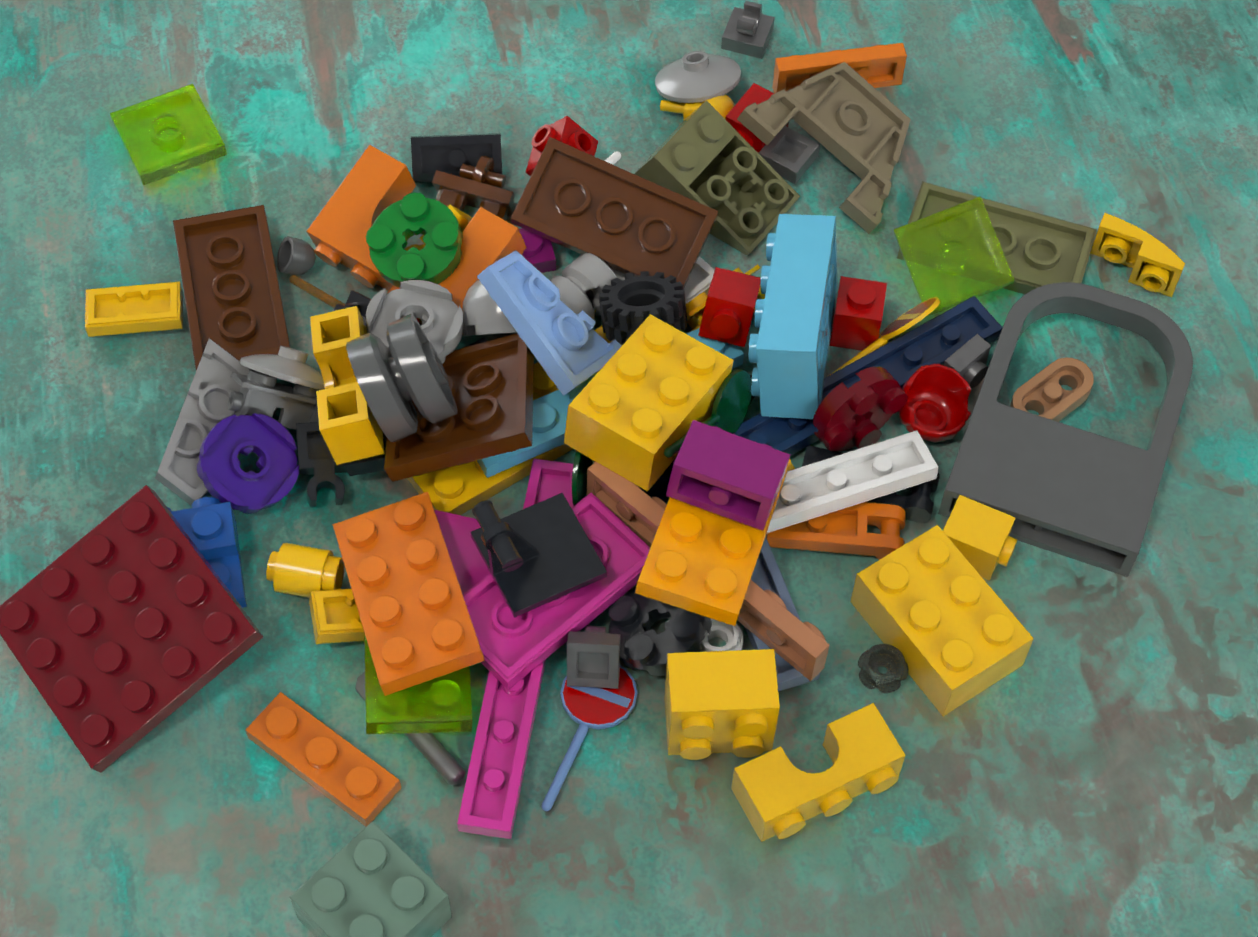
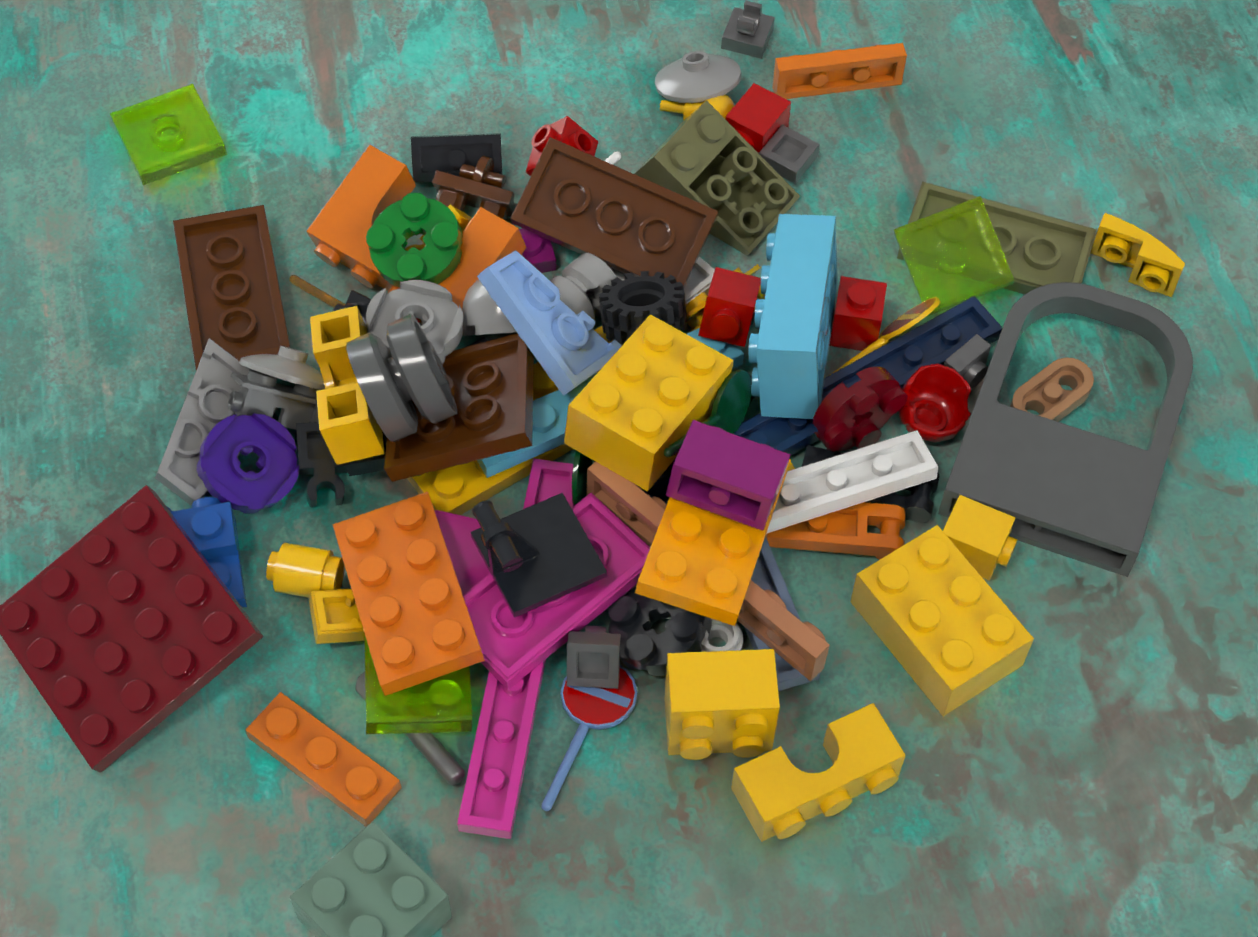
(134, 309): yellow plate -> none
(295, 256): dark grey hinge -> none
(850, 123): dark tan wing -> none
(882, 656): clear smoke plate -> none

